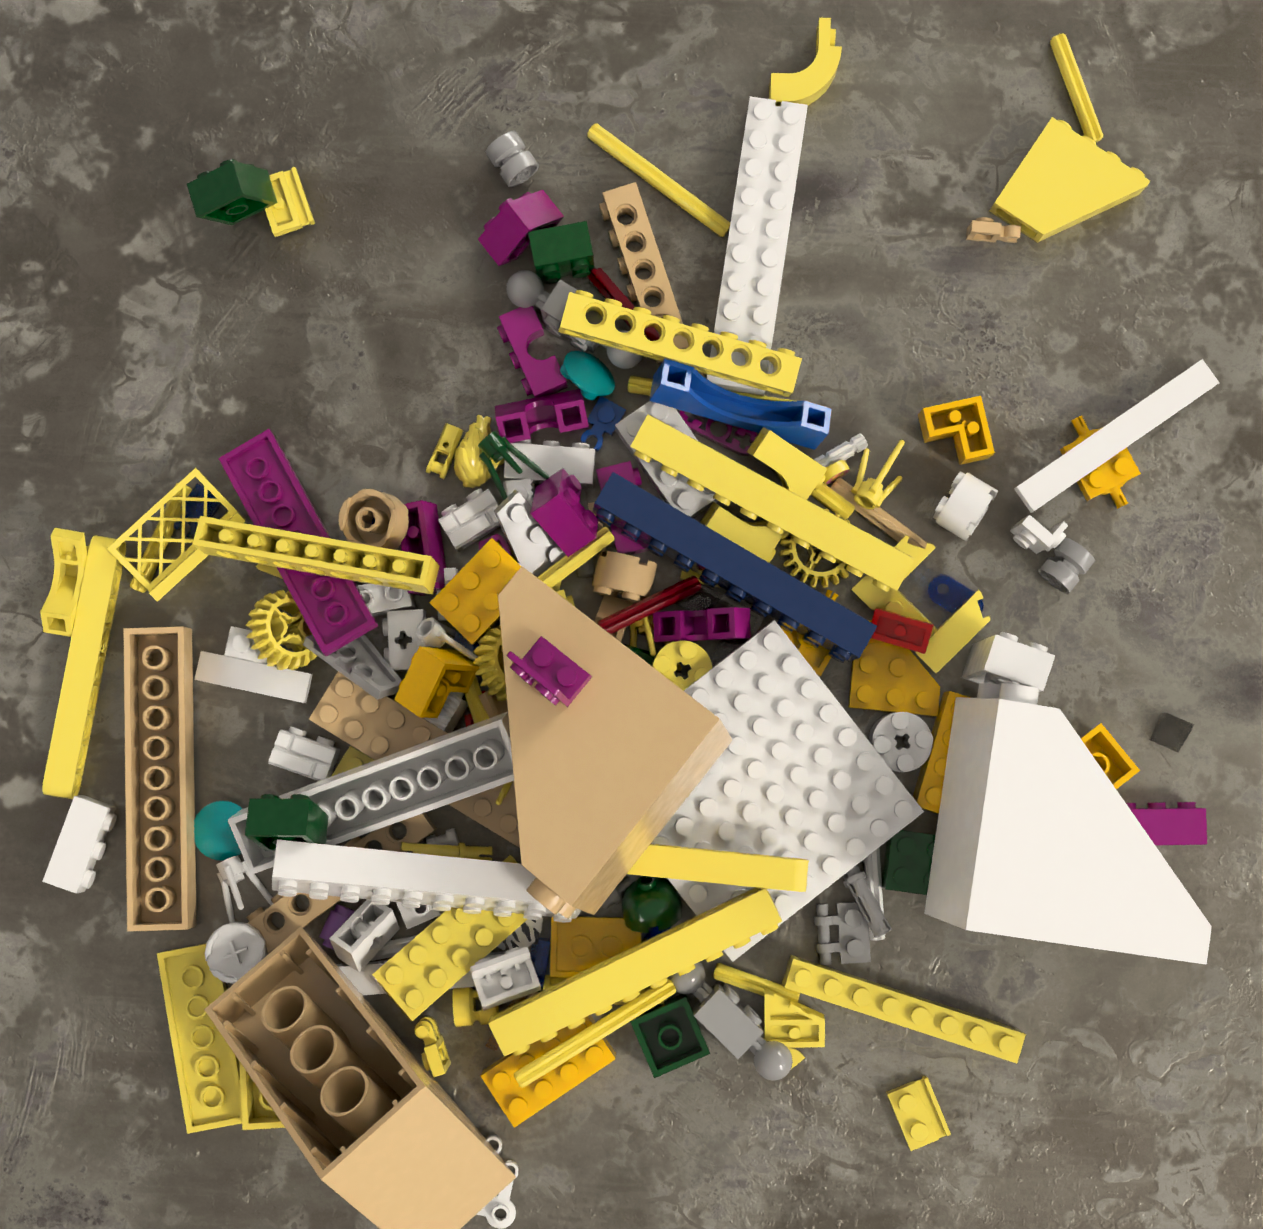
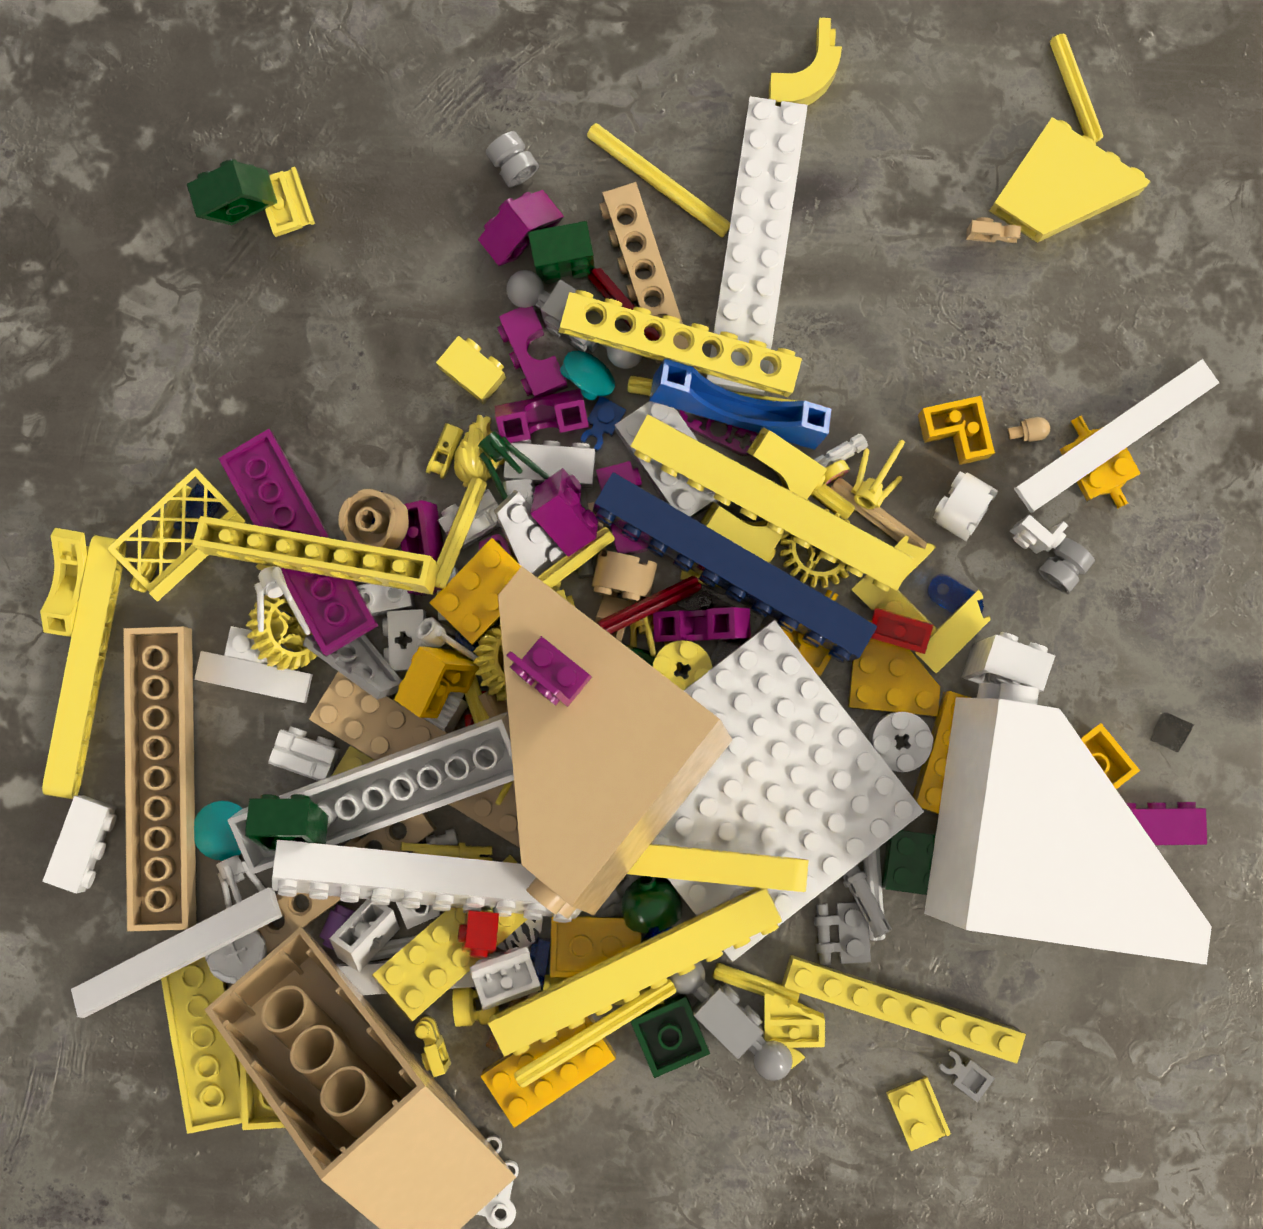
(176, 952): none -> white tile
(274, 585): none -> white plant
(459, 530): none -> light yellow axle
(471, 369): none -> light yellow brick
(479, 933): none -> red brick
(969, 1077): none -> light grey plate
(1030, 429): none -> tan cylinder

